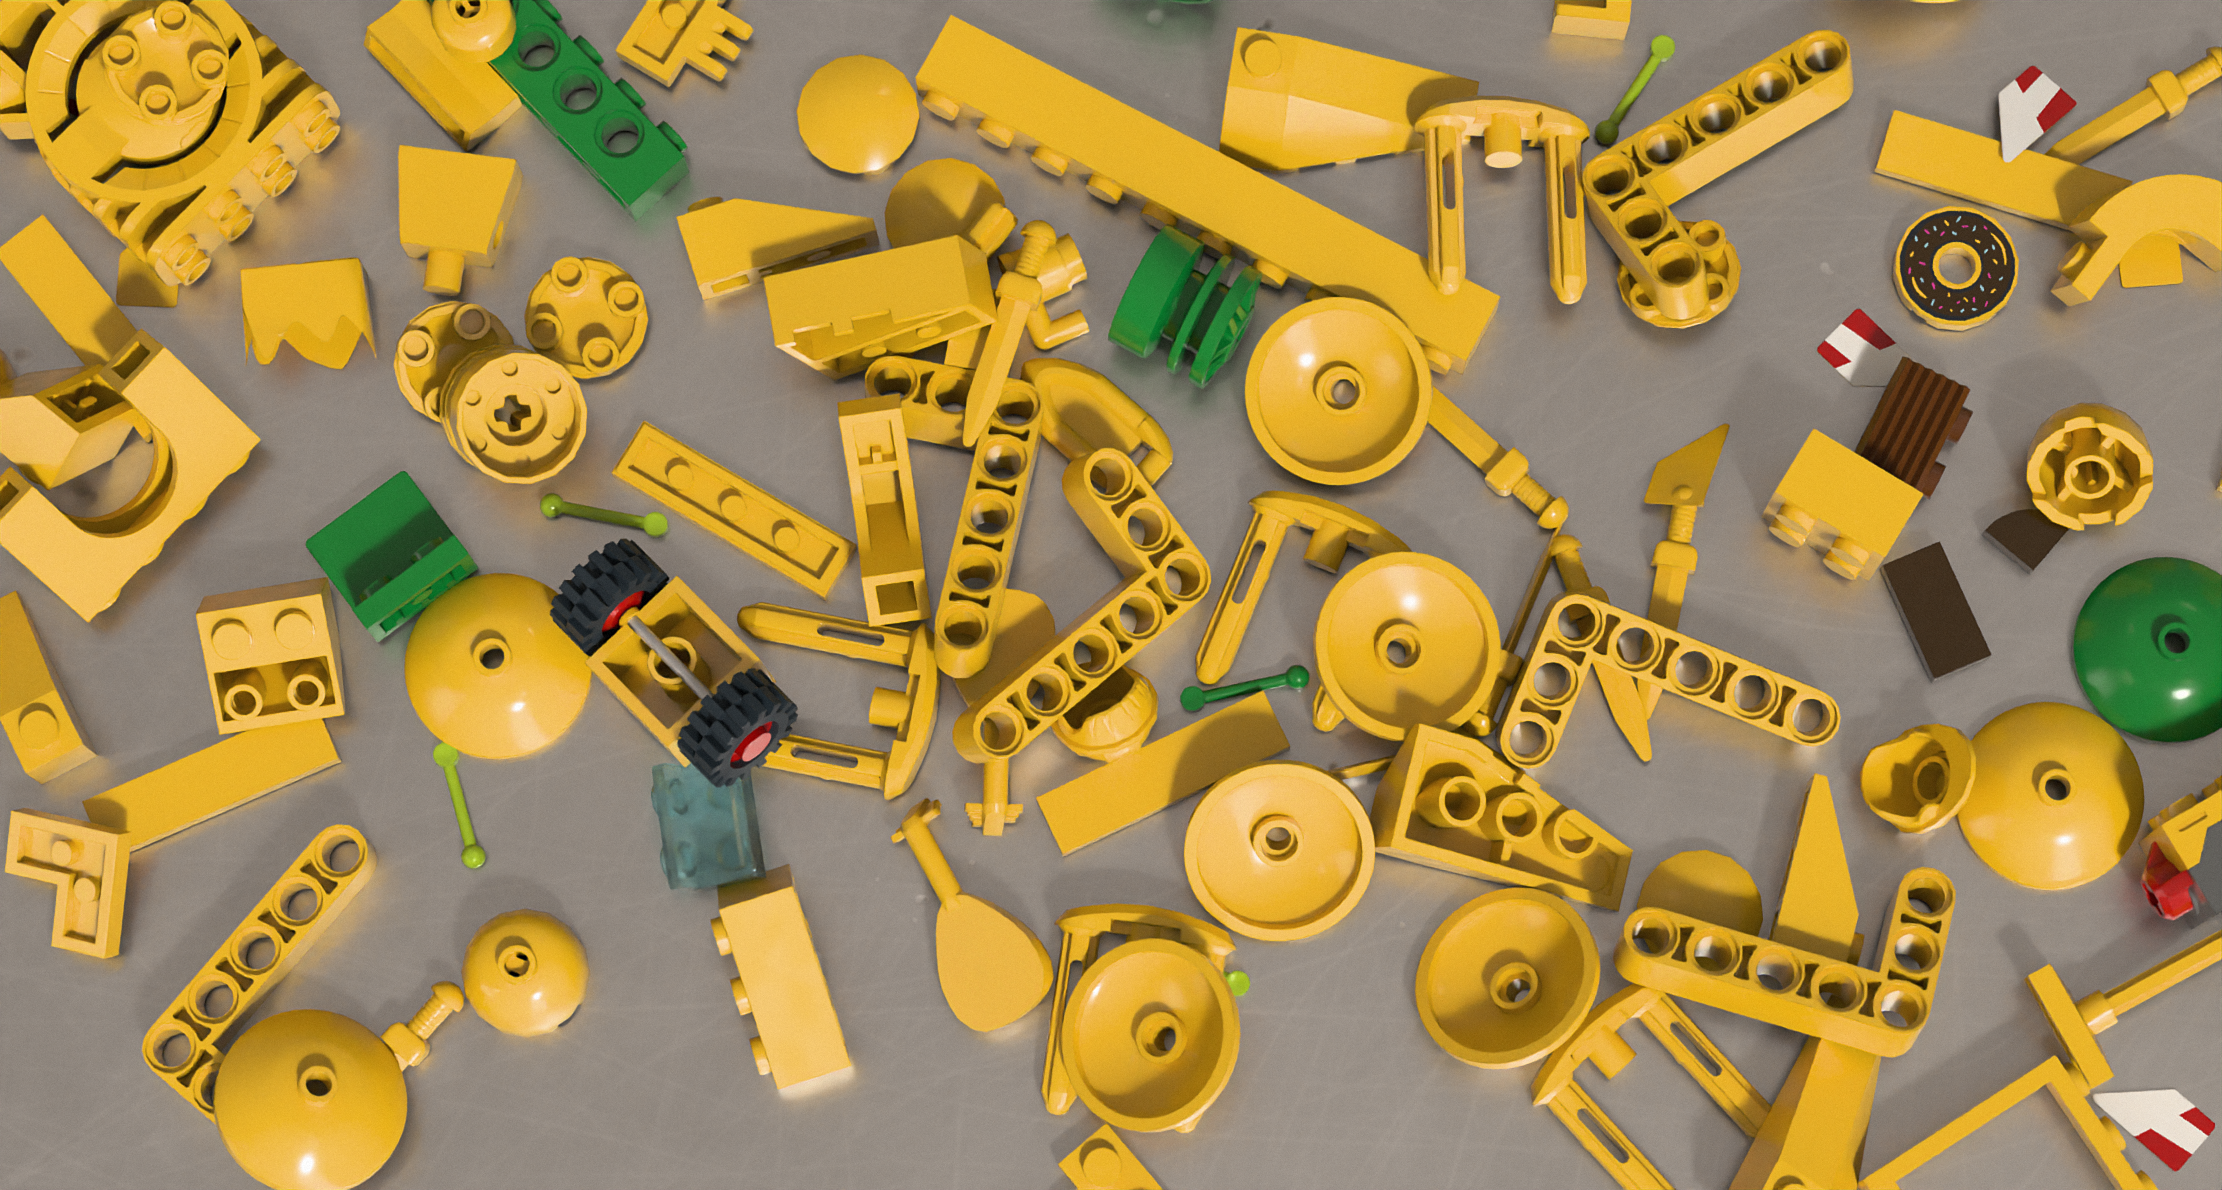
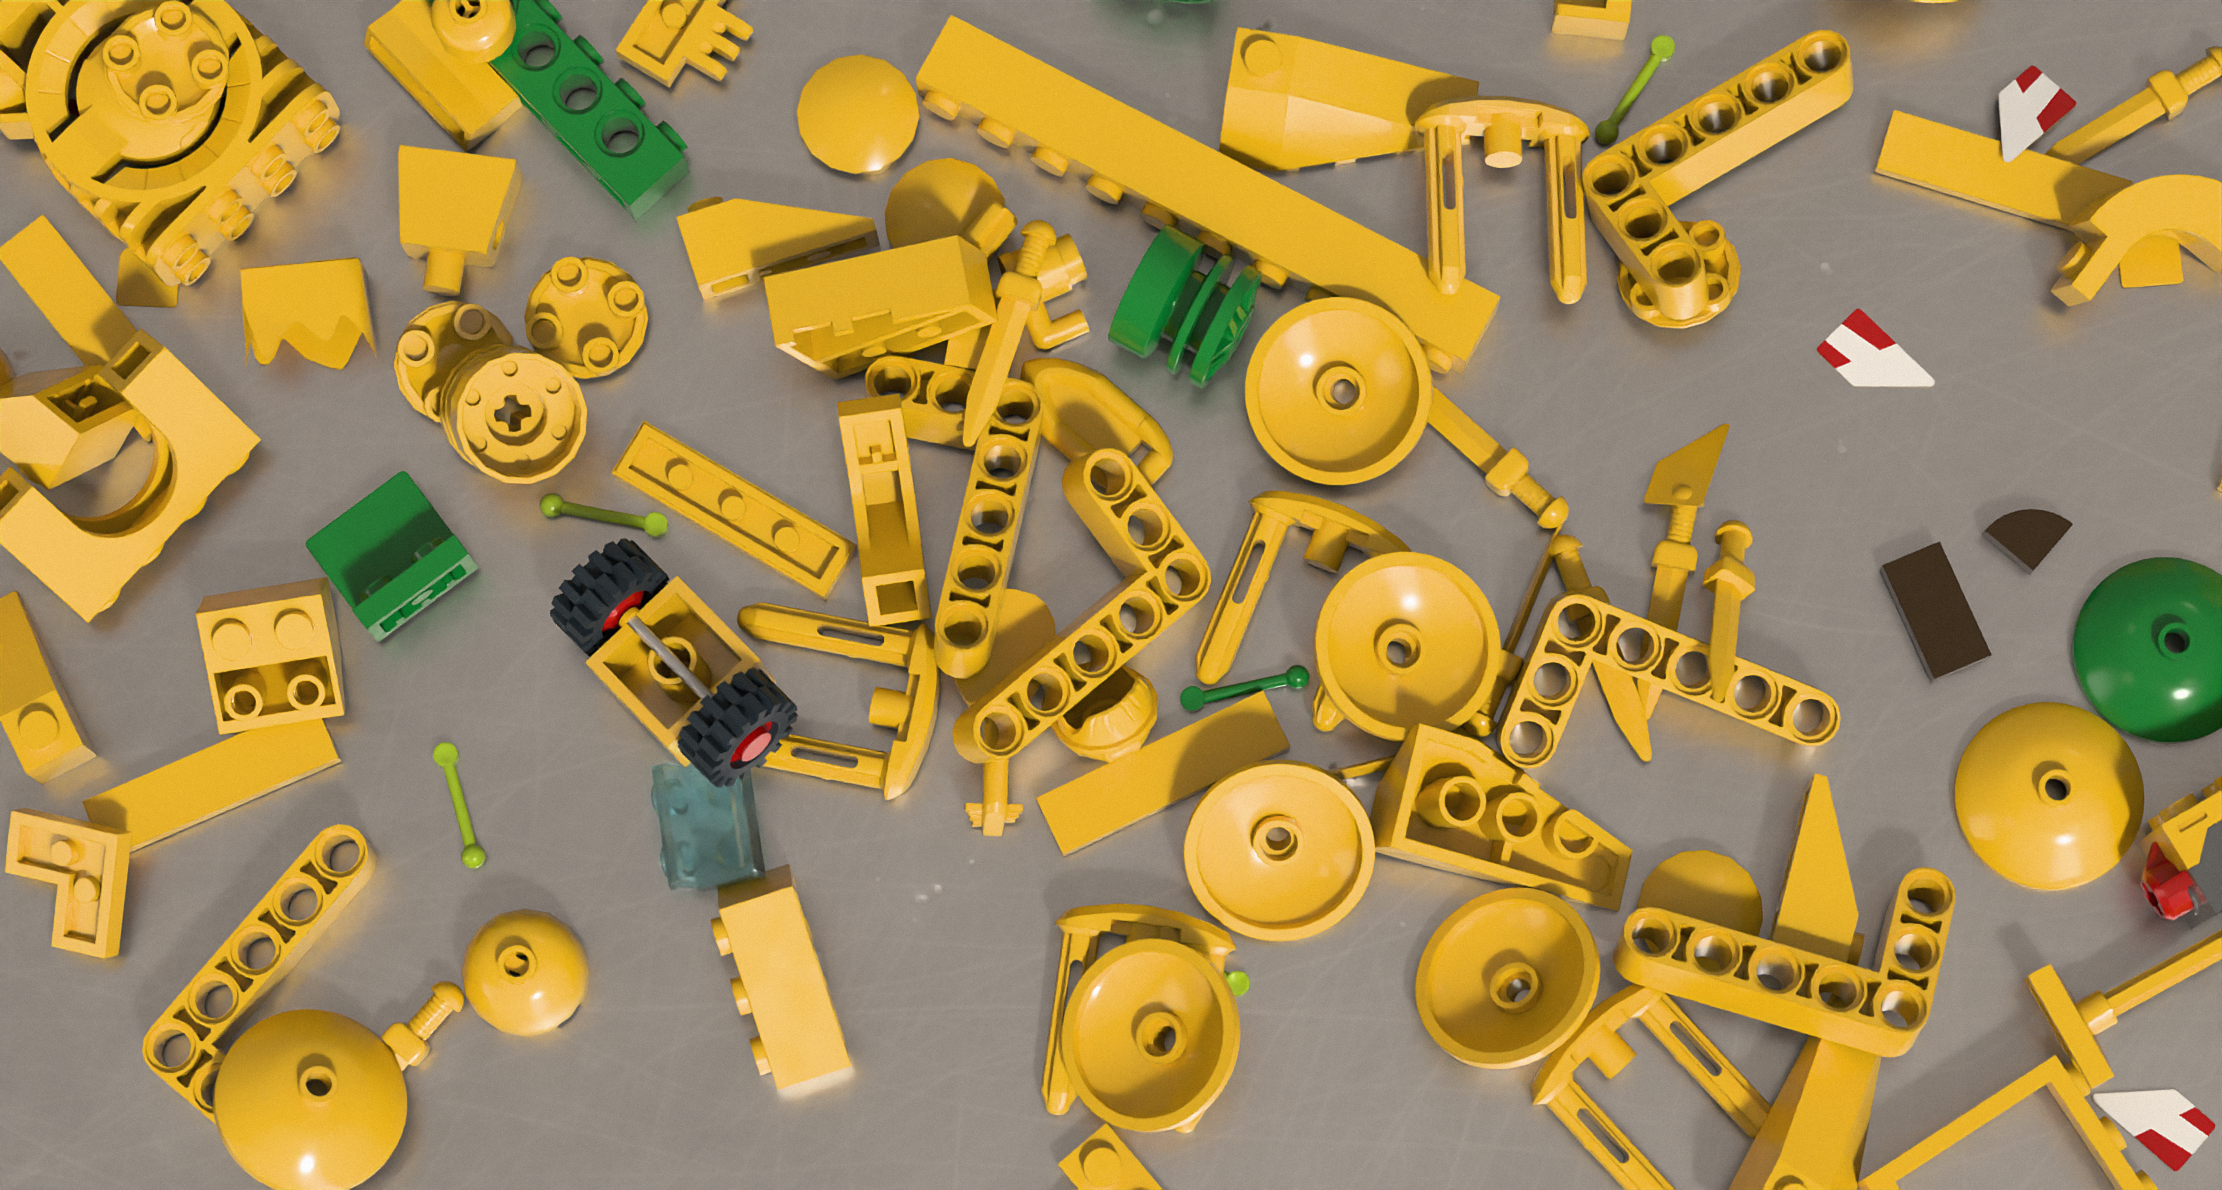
(504, 708): yellow dish -> none
(986, 956): yellow piece -> none
(1730, 583): none -> yellow sword
(1840, 507): yellow brick -> none
(1913, 424): reddish brown brick -> none
(1919, 777): yellow piece -> none
(1962, 233): tile -> none
(2089, 466): yellow cylinder -> none

